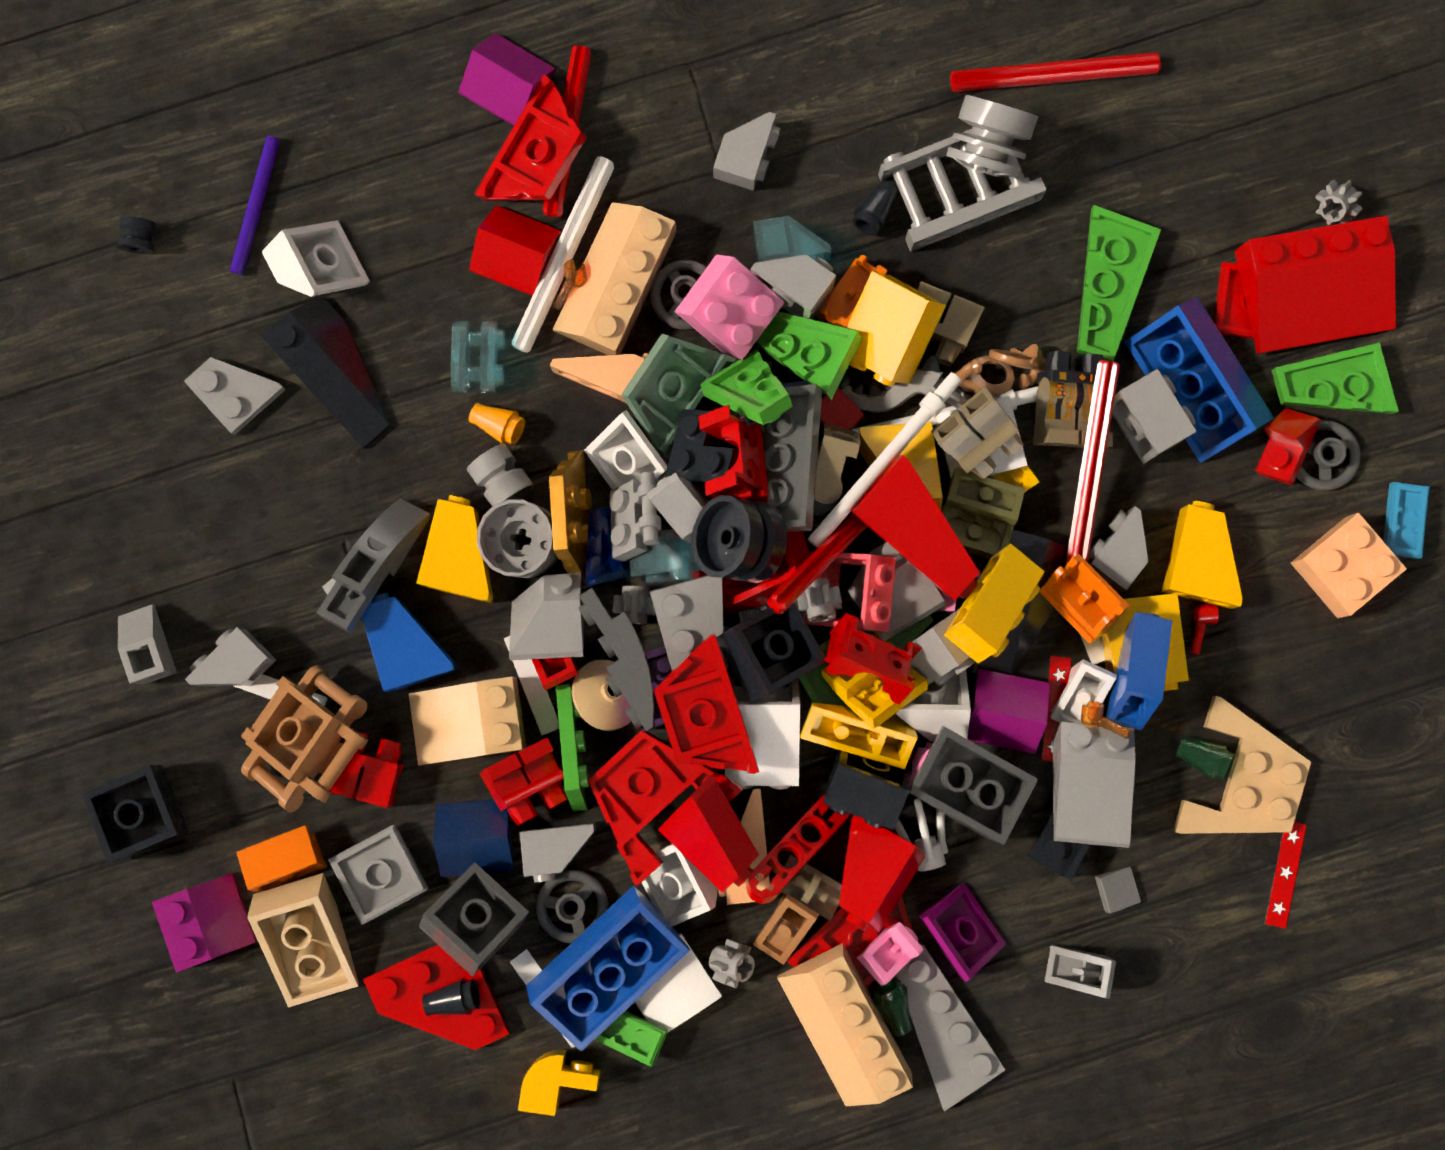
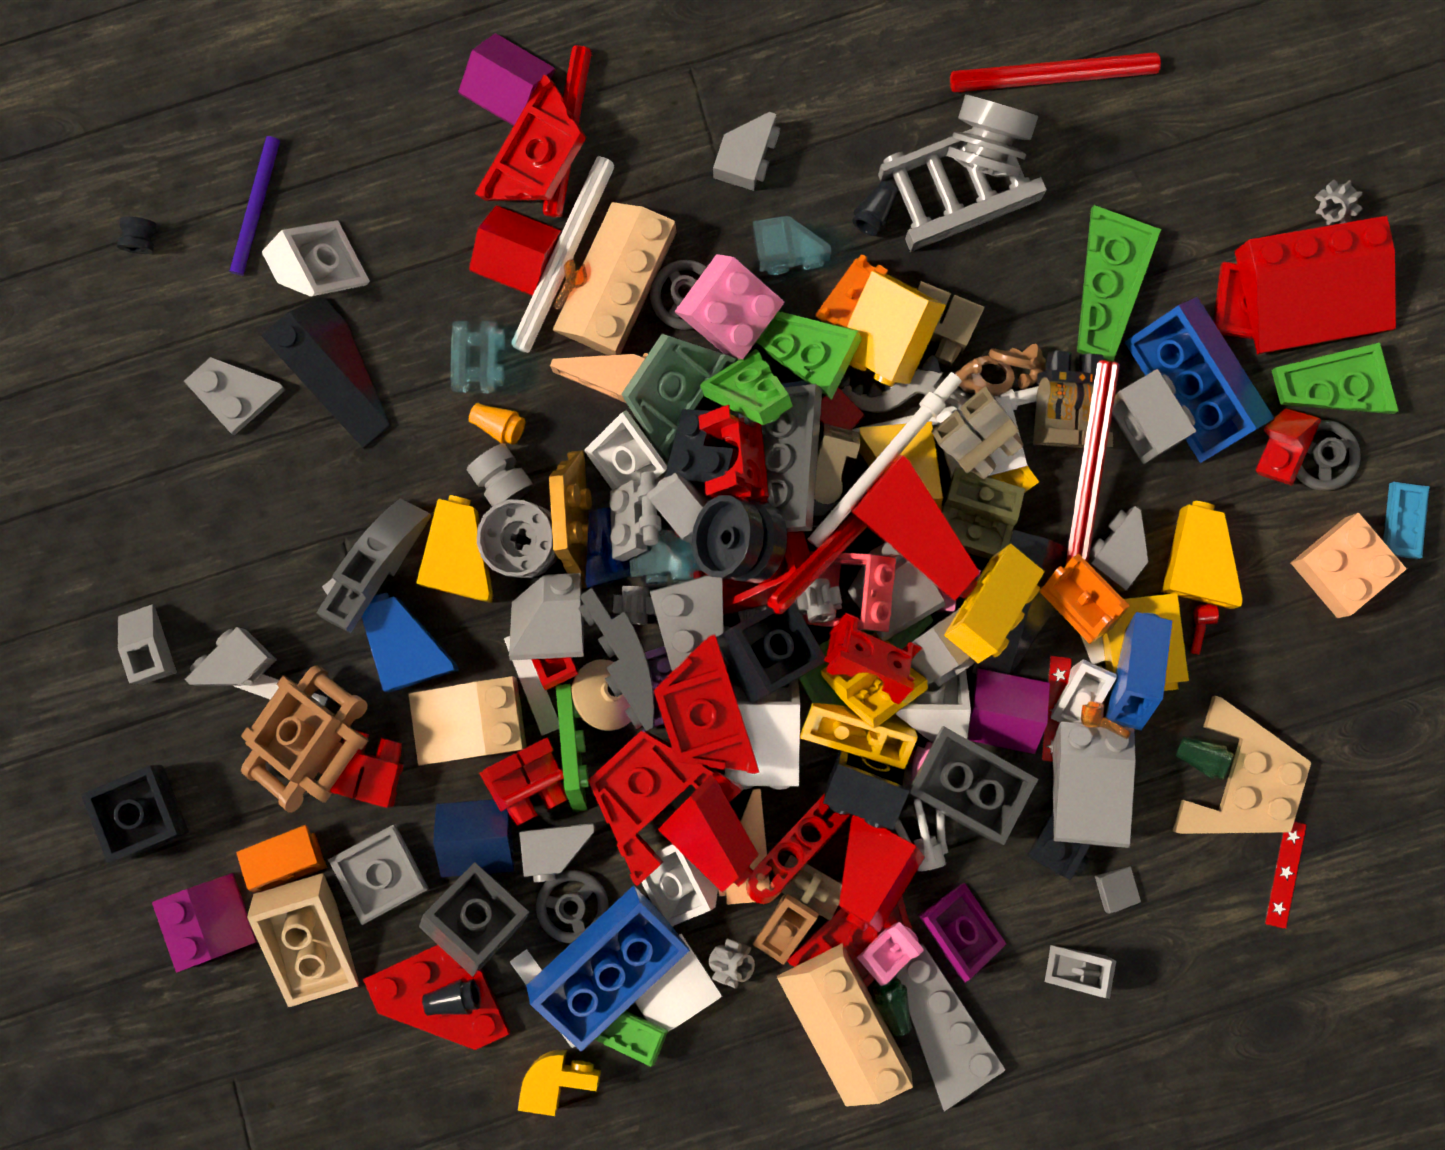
(798, 281): light grey slope -> none

